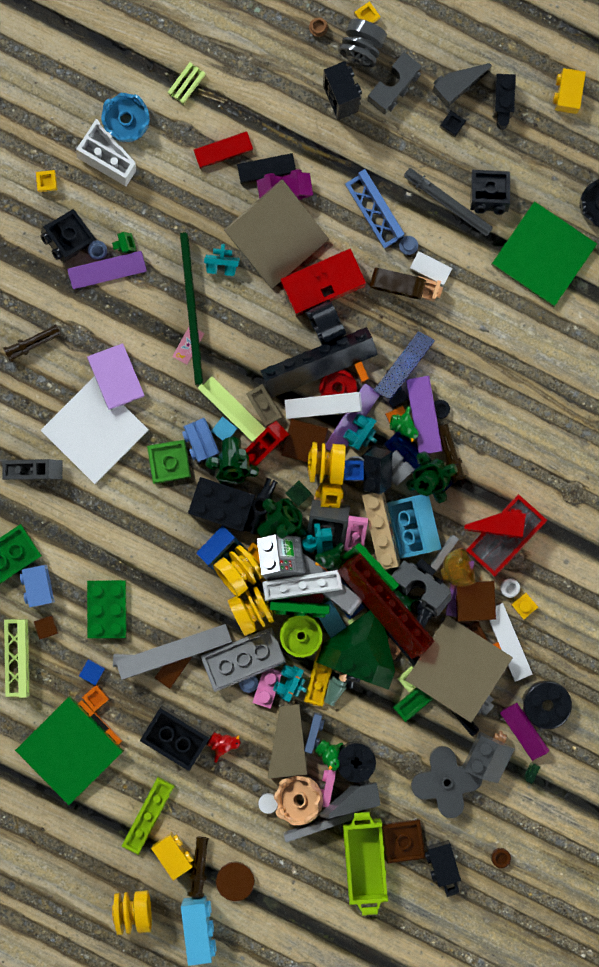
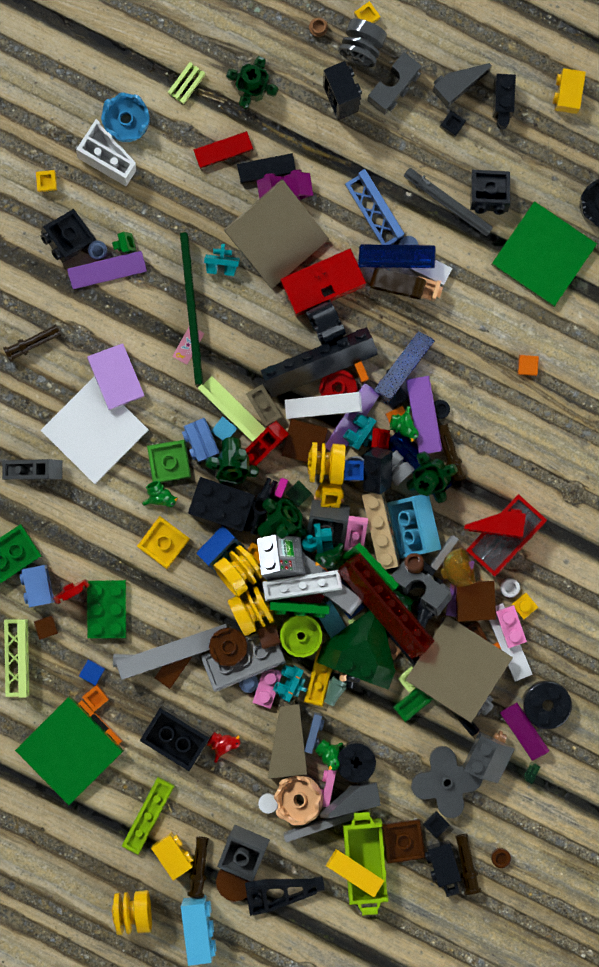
(70, 591): none -> red plate
(159, 495): none -> green animal
(163, 542): none -> yellow tile
(228, 647): none -> reddish brown tile
(243, 853): none -> dark grey slope
(252, 82): none -> dark green piece
(258, 899): none -> black plate
(269, 636): none -> reddish brown tile
(281, 488): none -> dark pink tile
(354, 873): none -> yellow tile
(380, 438): none -> red tile
(397, 256): none -> clear blue slope
(414, 563): none -> reddish brown tile
(436, 824): none -> black tile
(468, 874): none -> dark brown pin
(510, 626): none -> bright pink plate
(528, 365): none -> orange tile

